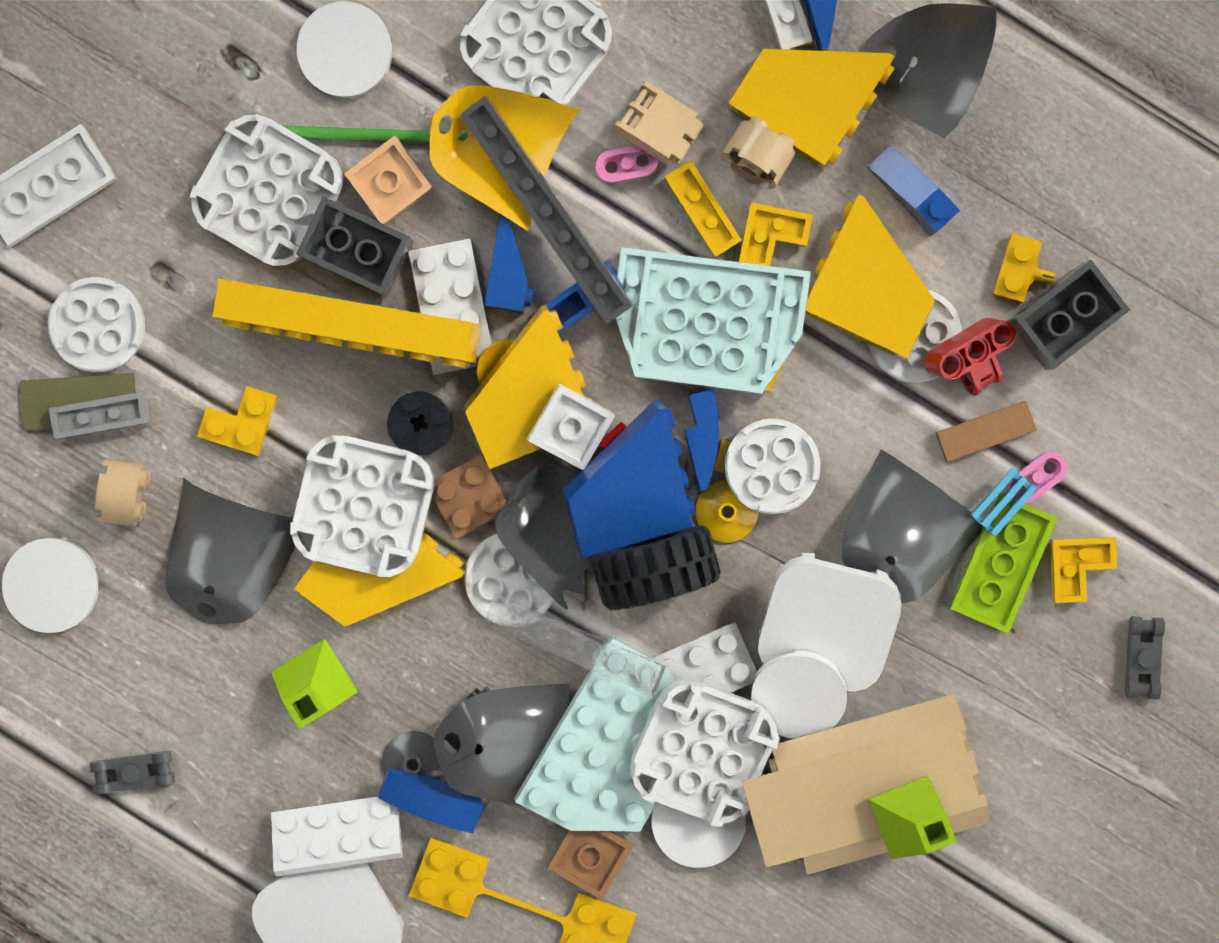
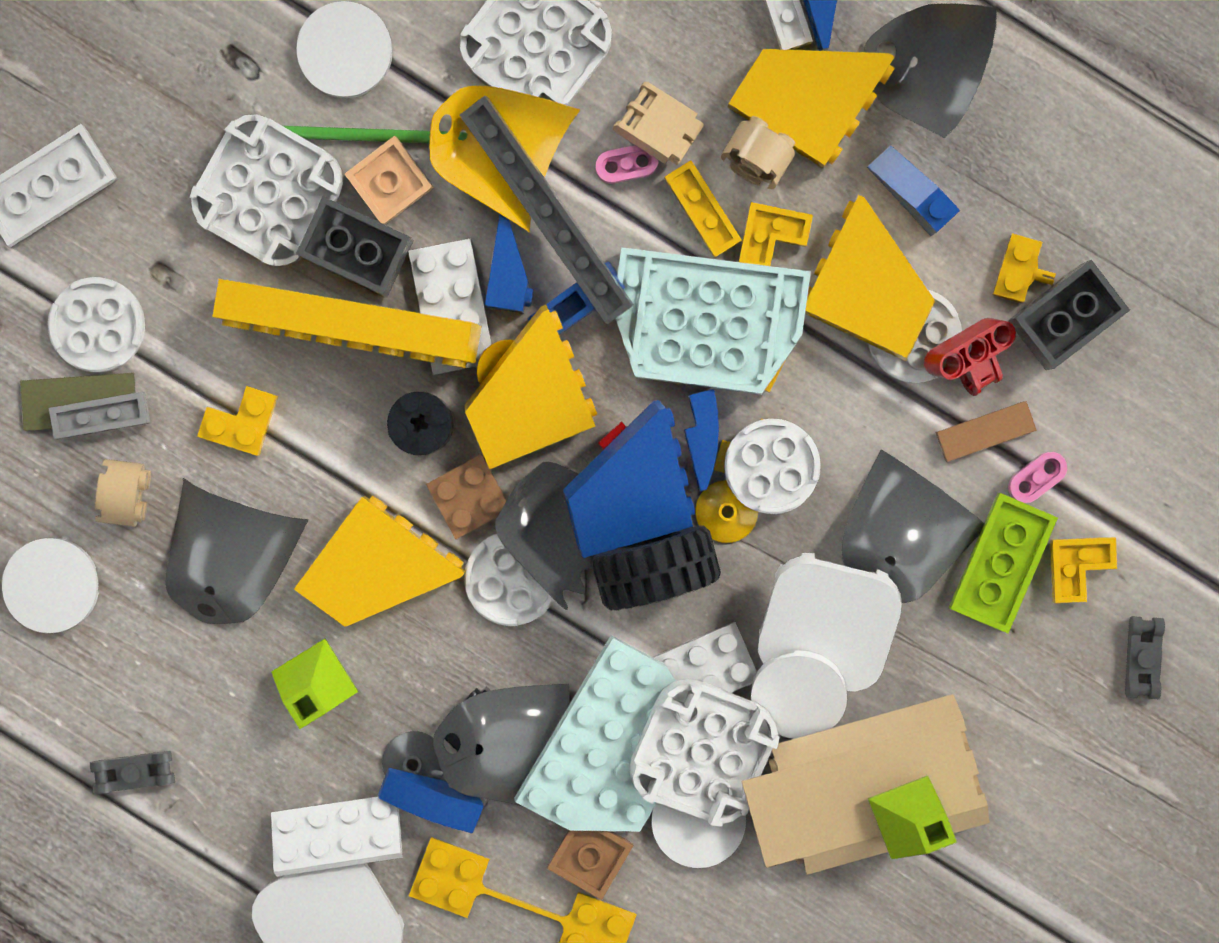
(362, 506): white tile -> none
(571, 426): white plate -> none
(575, 645): clear plate -> none
(1021, 482): medium azure tile -> none

